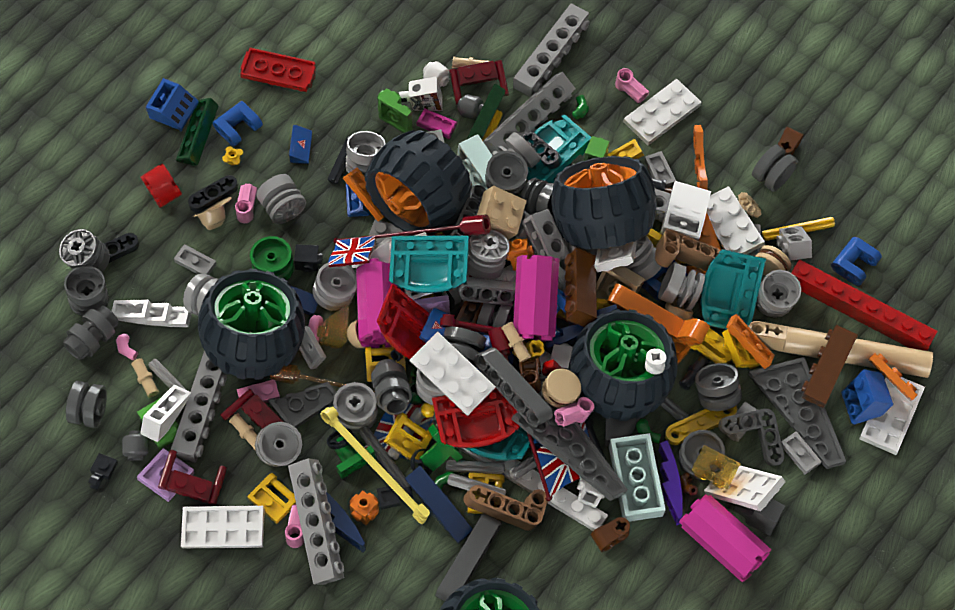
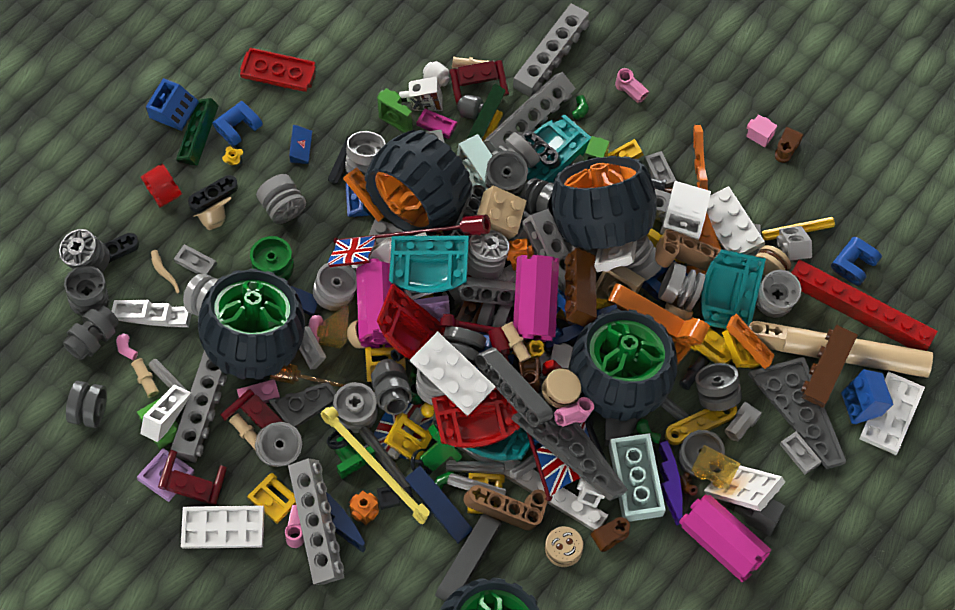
(102, 468): black plate -> none
(135, 446): dark grey head -> none
(157, 263): none -> tan animal
(246, 203): bright pink piece -> none
(307, 257): black brick -> none
(432, 325): blue slope -> none
(564, 546): none -> tan head
(658, 365): white wheel -> none
(662, 112): white plate -> none
(749, 205): tan gear -> none
(758, 423): dark grey beam -> none
(761, 130): none -> bright pink brick
(774, 168): dark grey wheel -> none
(893, 376): orange plate -> none

